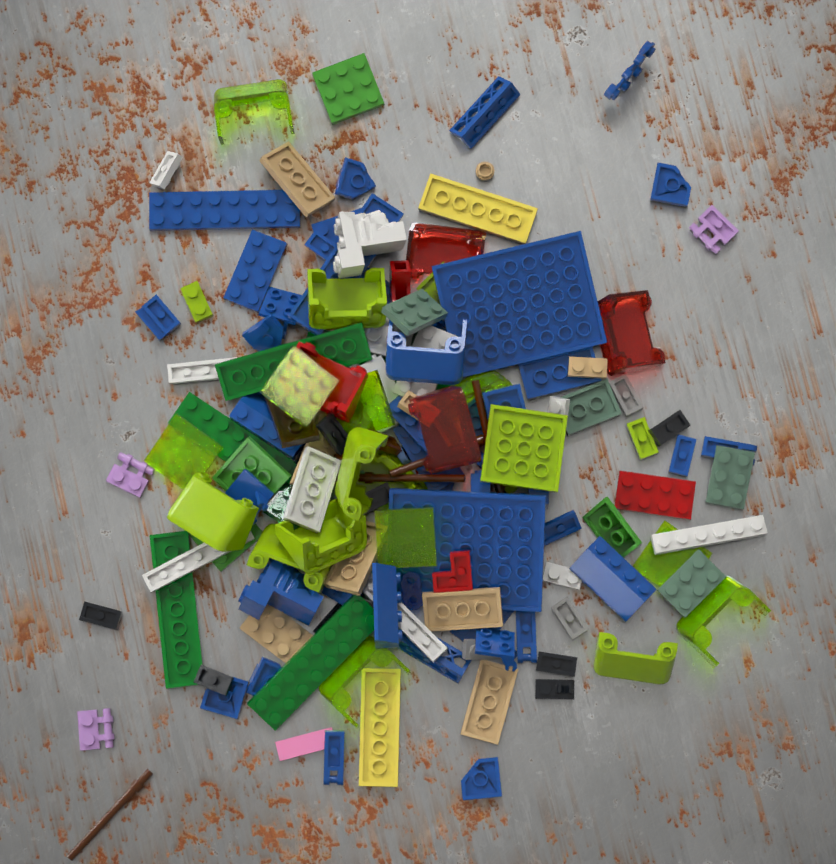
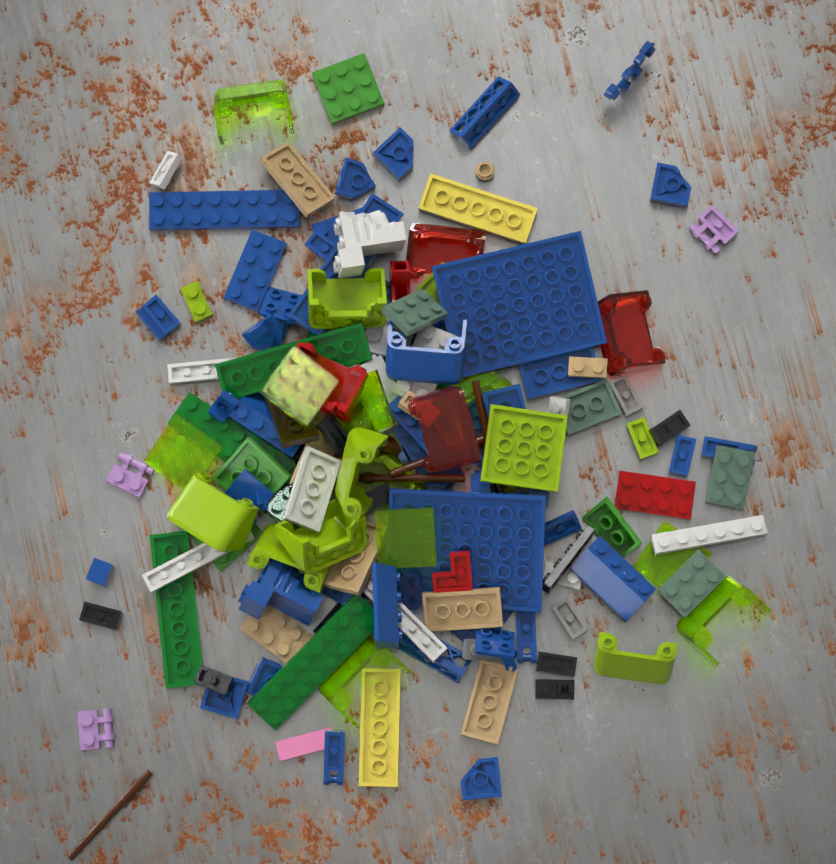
(100, 572): none -> blue panel
(223, 406): none -> blue bracket
(396, 153): none -> blue plate
(572, 553): none -> plate

